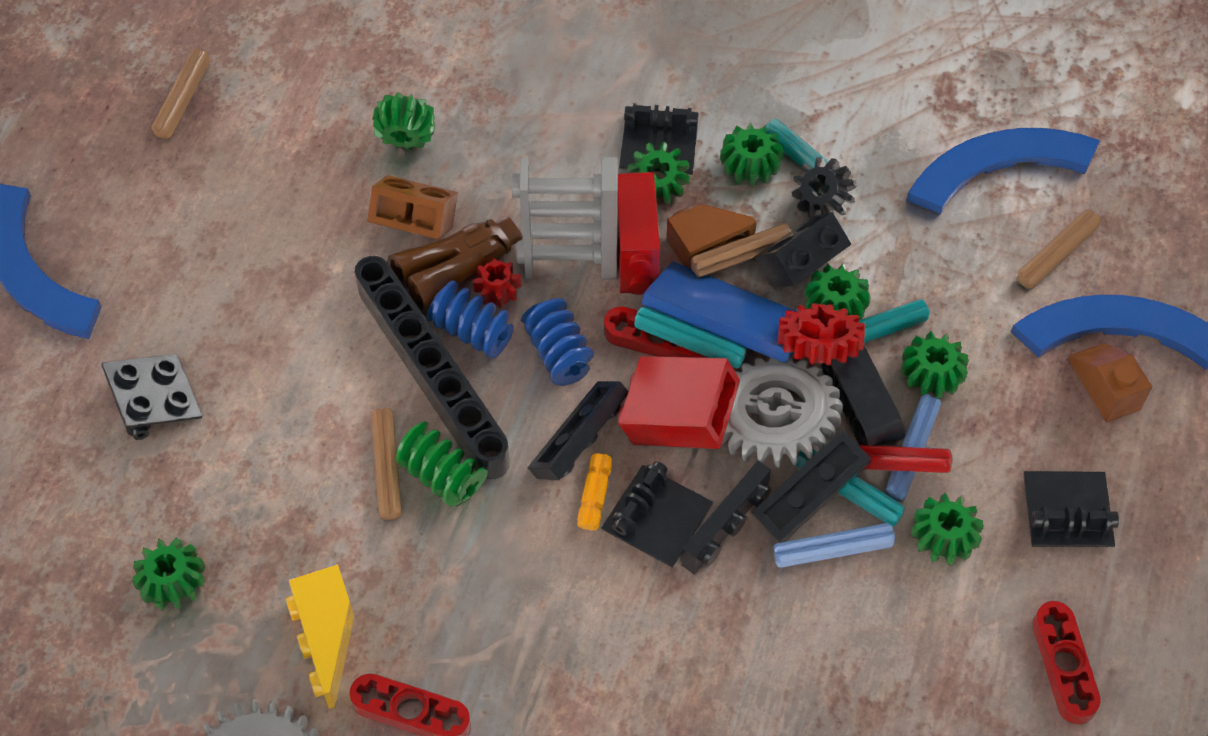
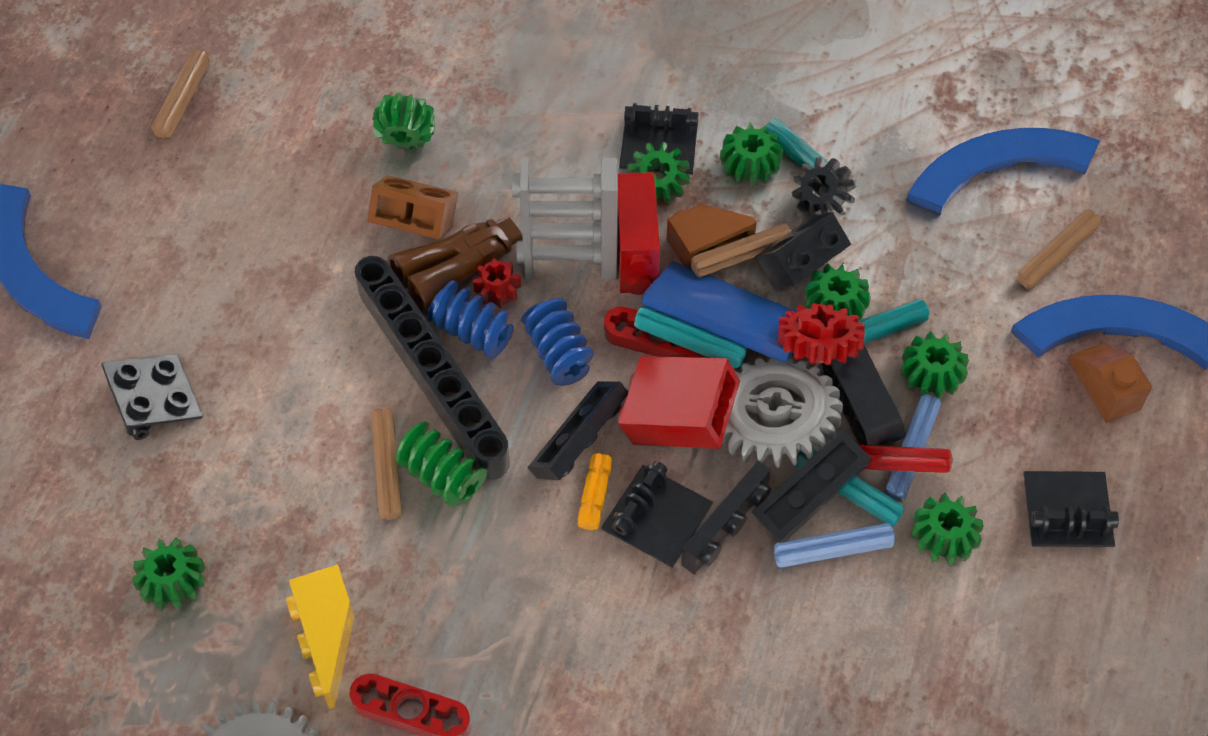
(1087, 687): red beam -> none

